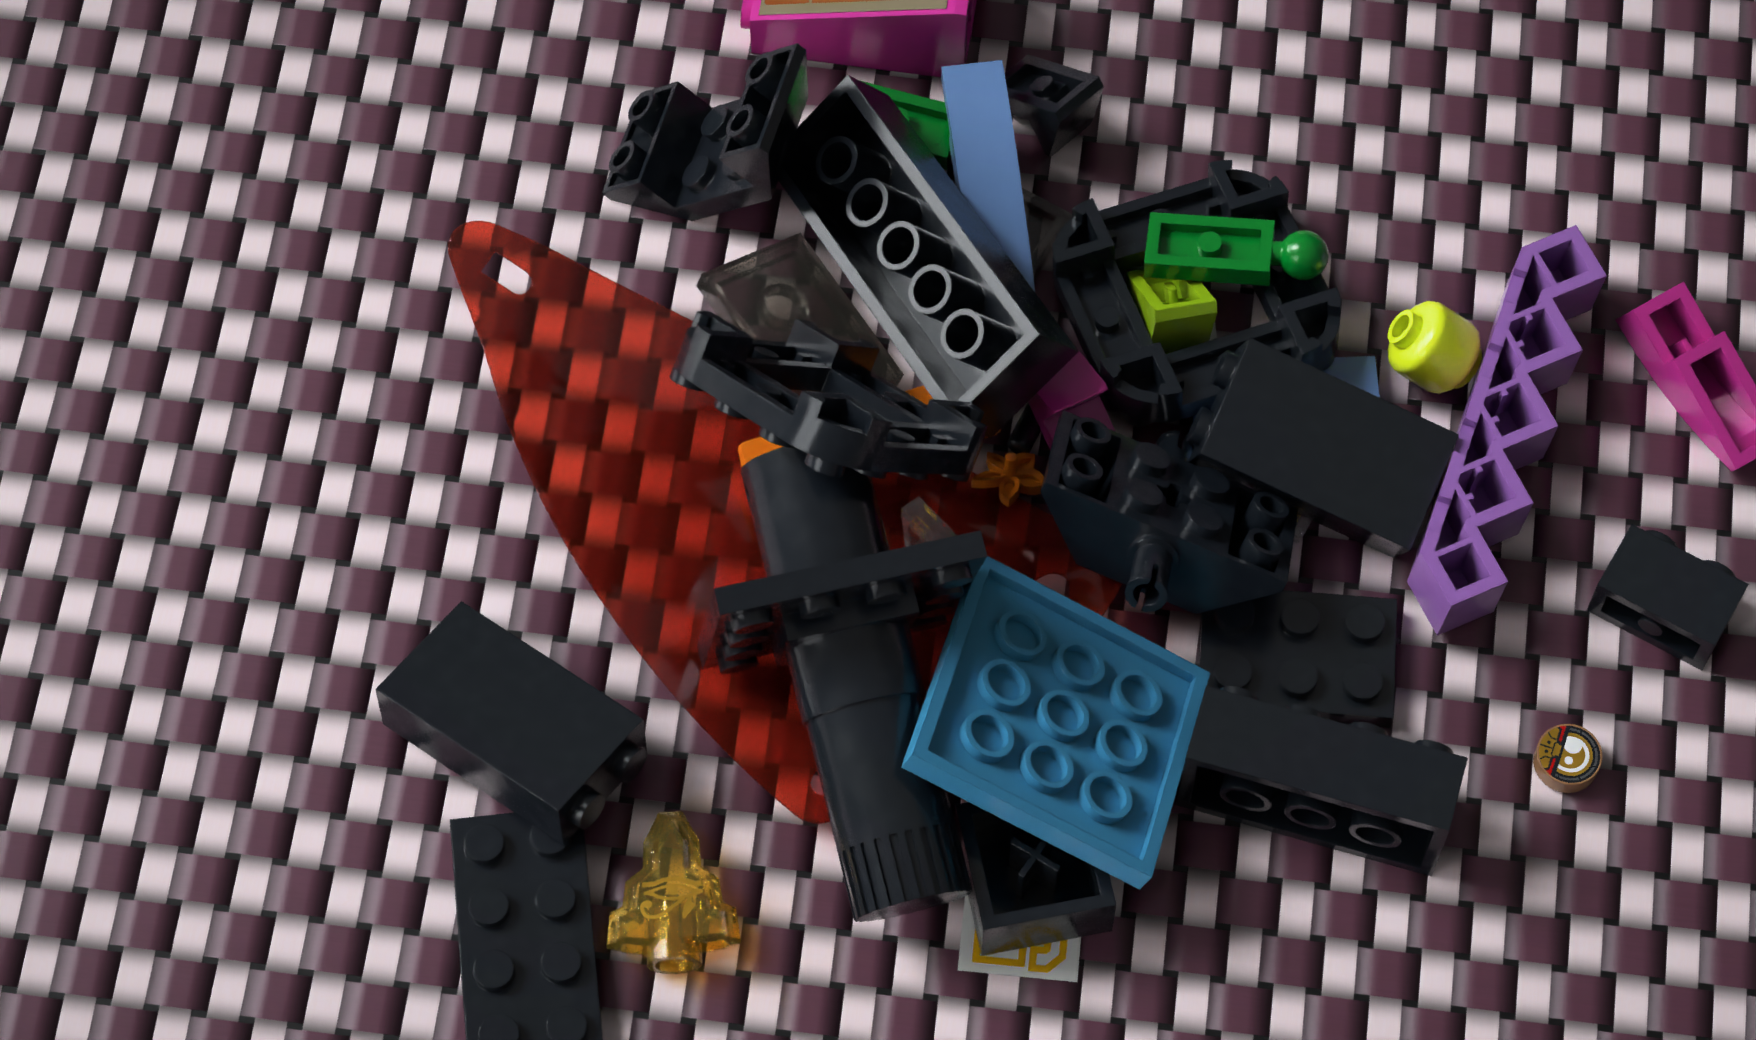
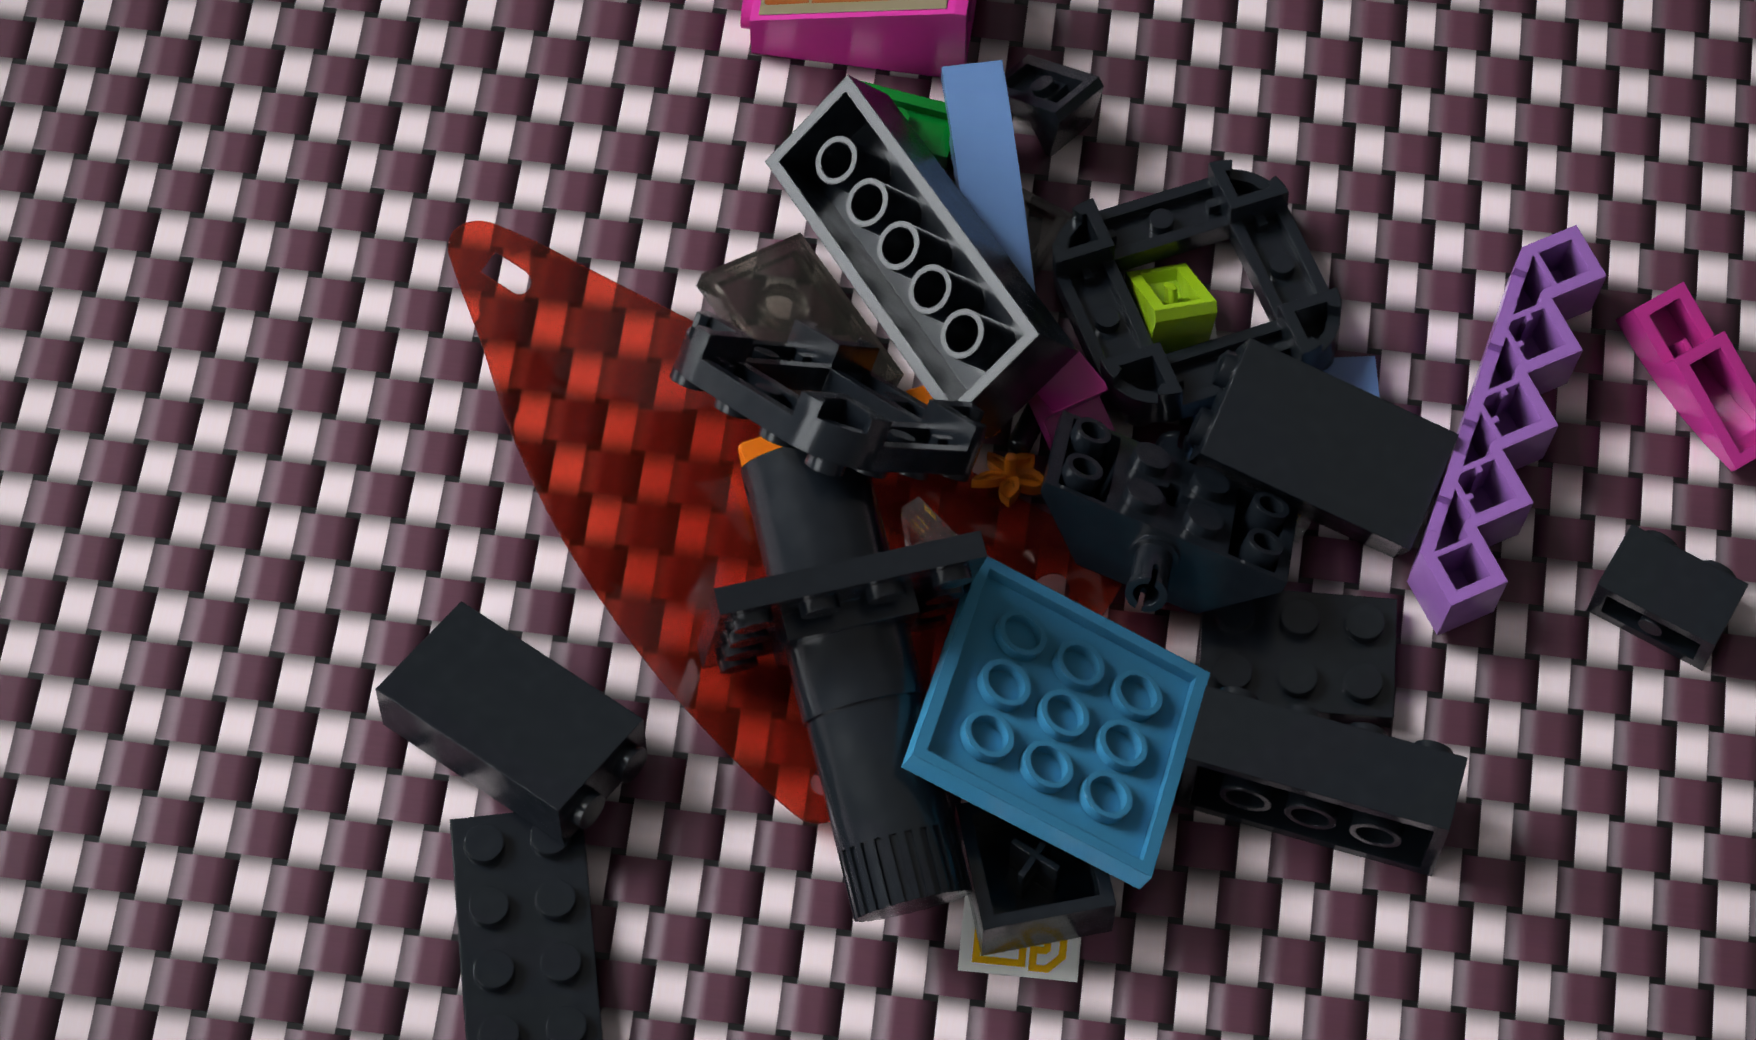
(673, 903): clear yellow rock -> none
(709, 159): black slope -> none
(1228, 250): green plate -> none
(1434, 347): neon yellow head -> none
(1567, 758): tile -> none

